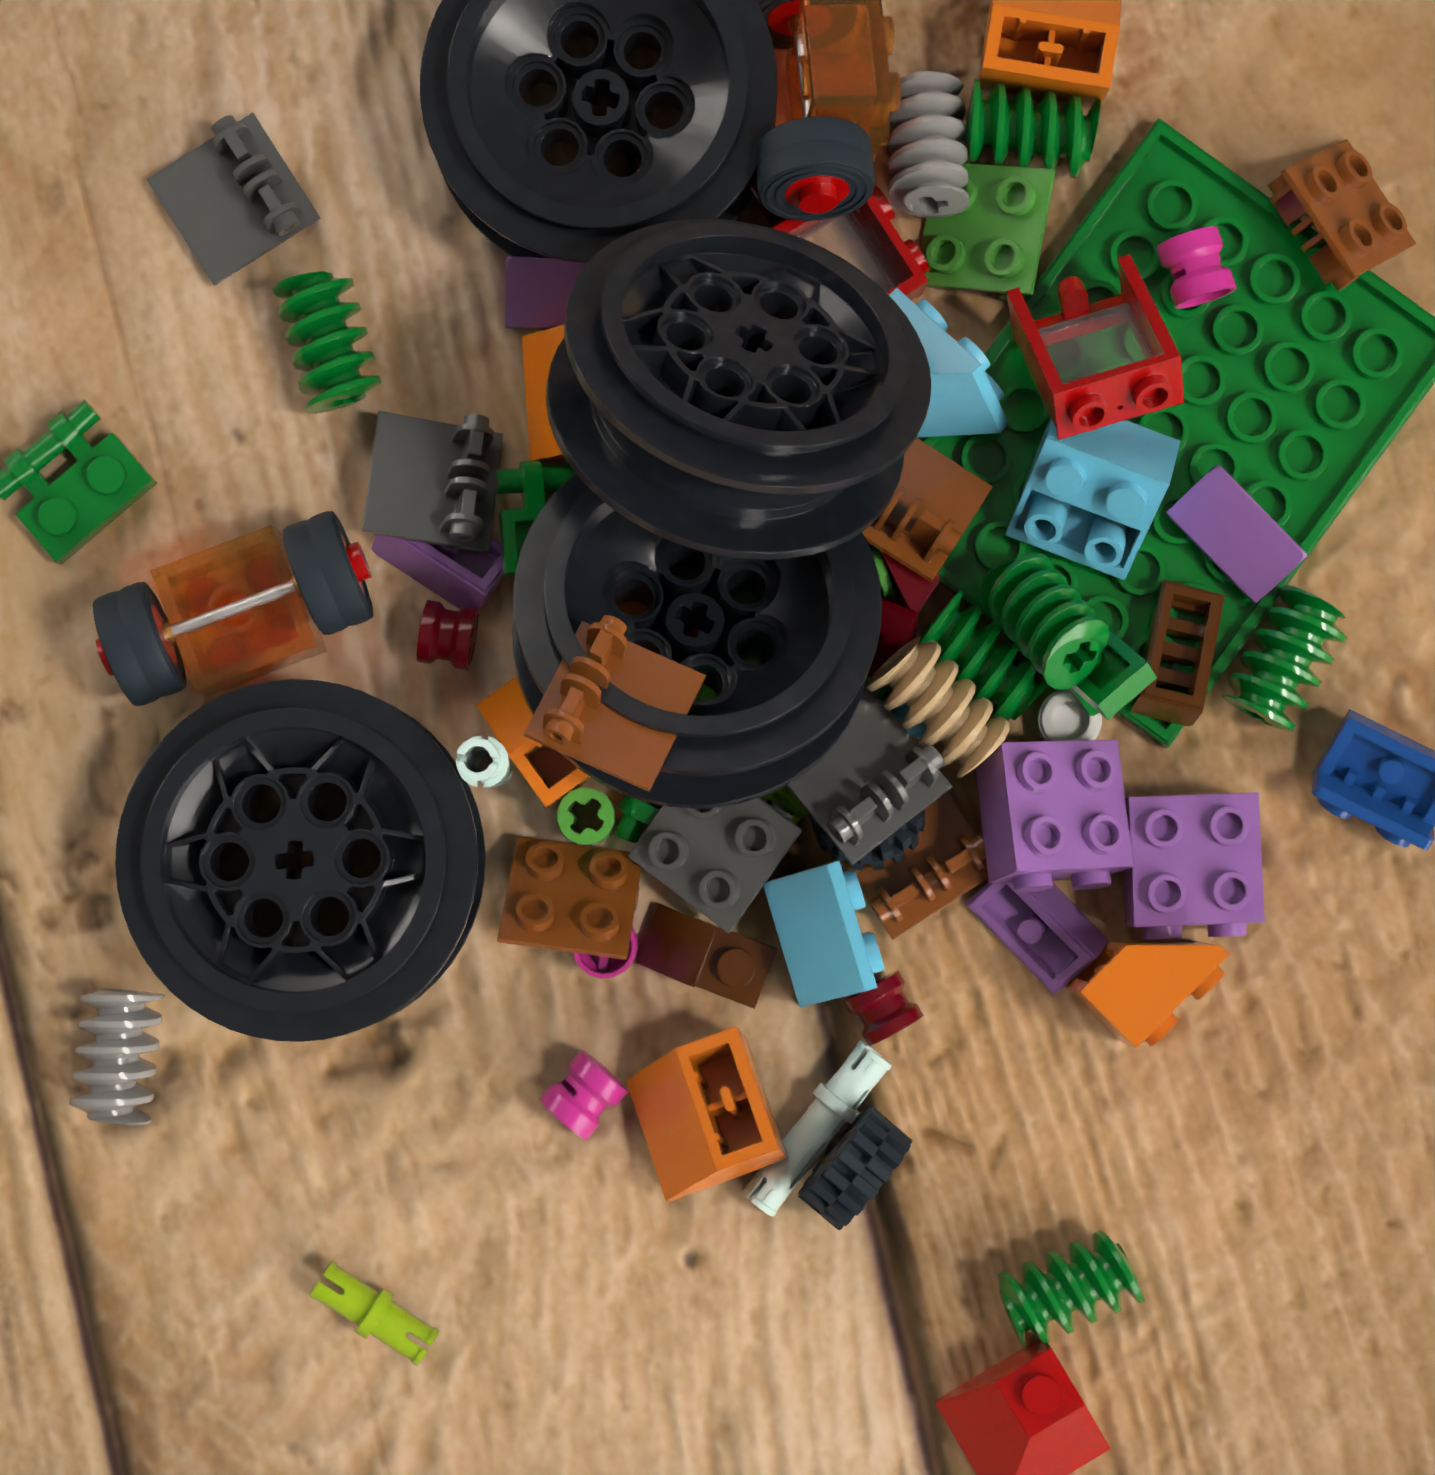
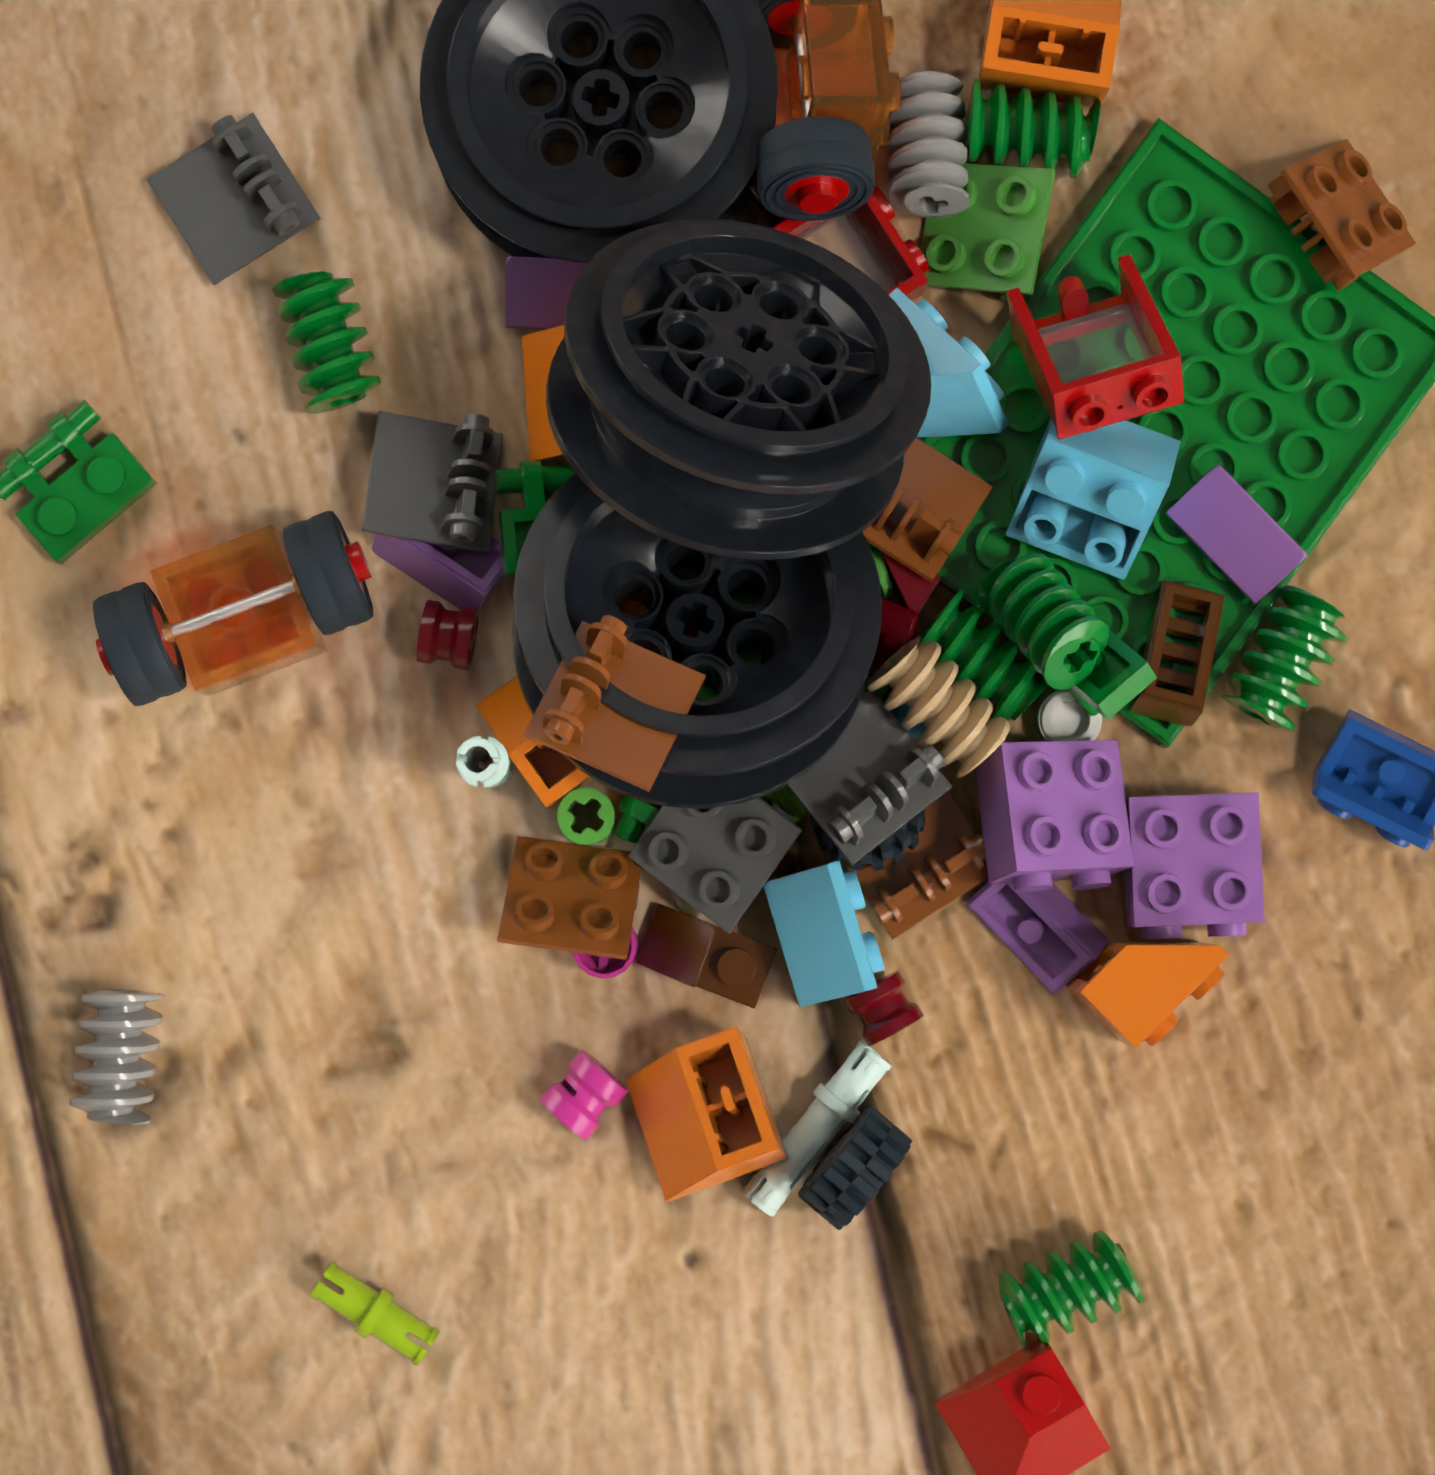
(402, 918): black wheel -> none
(1196, 267): dark pink wheel -> none

